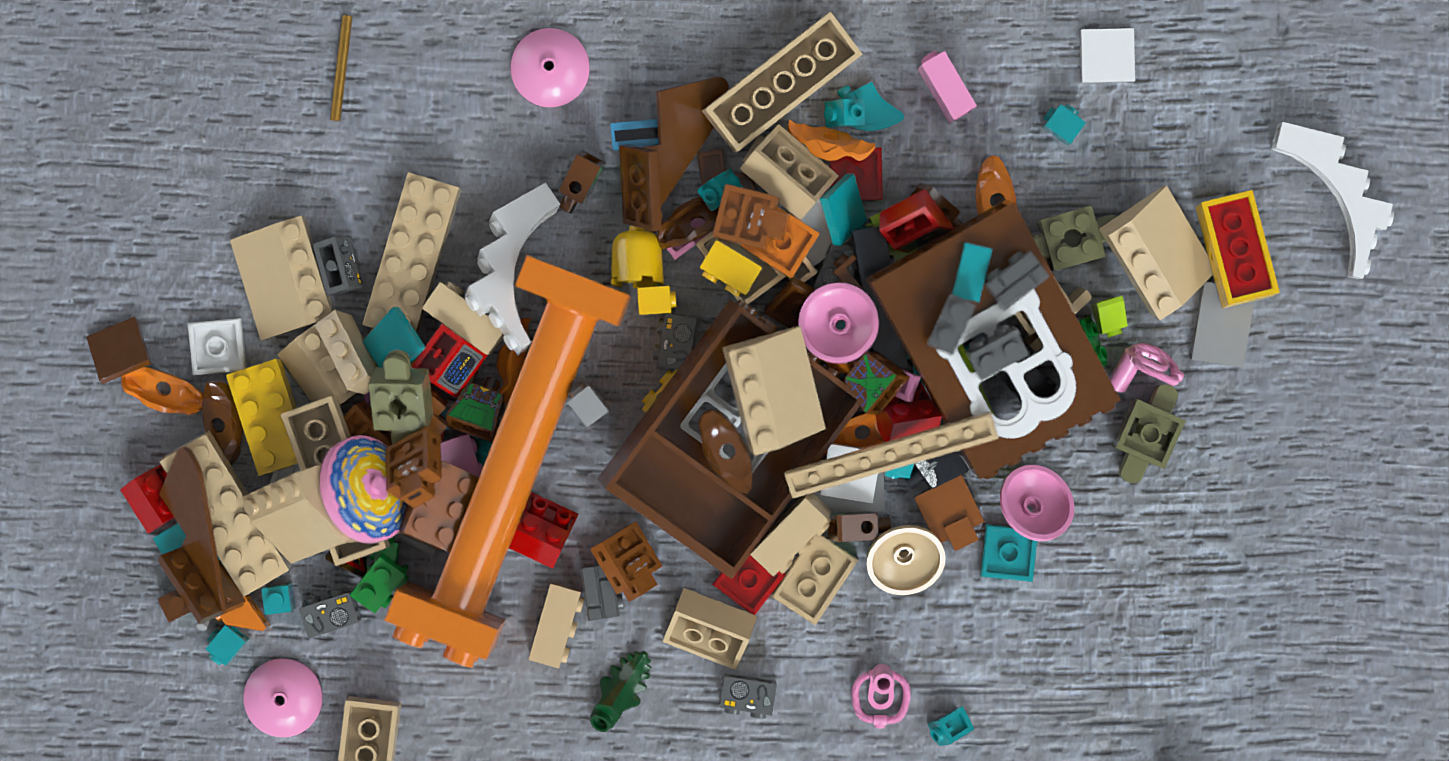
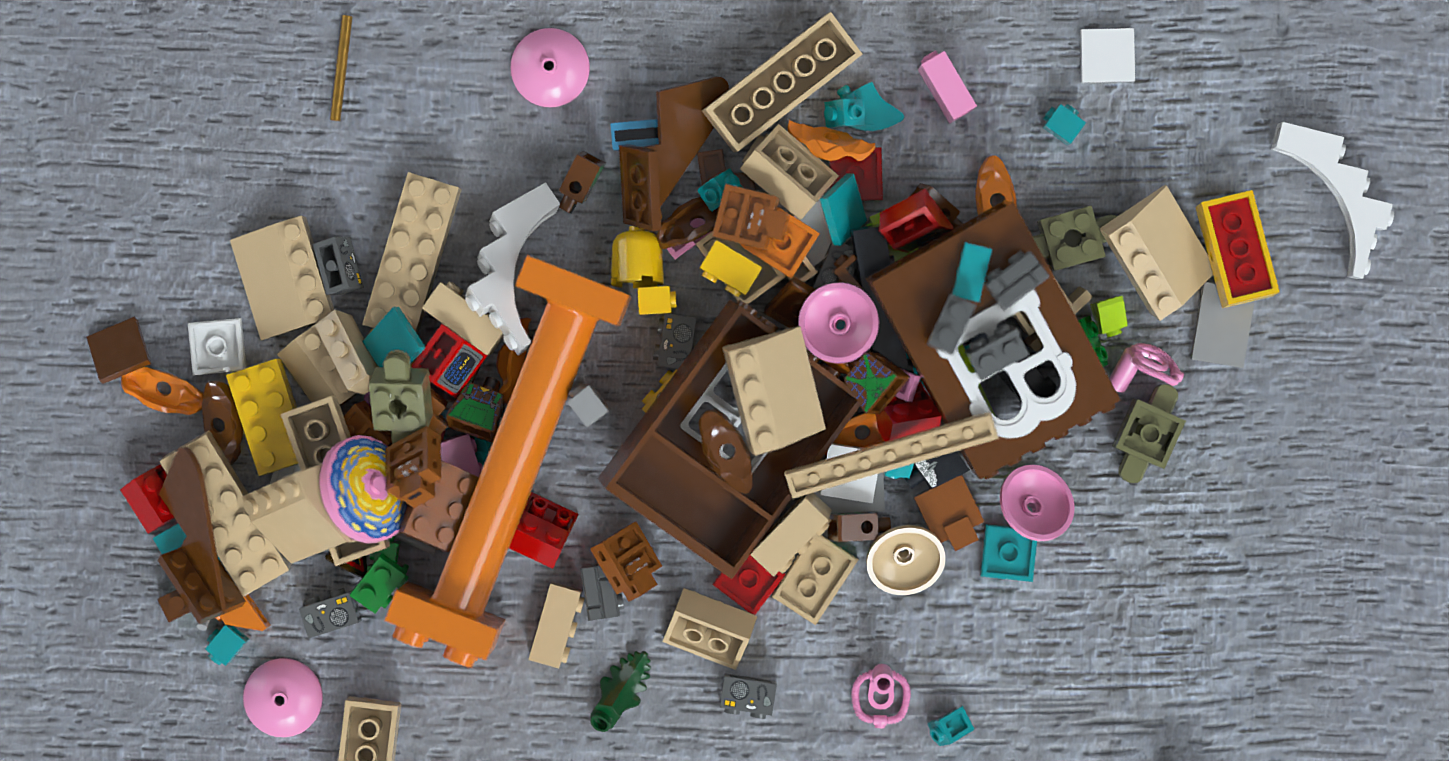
(278, 598): teal brick -> none

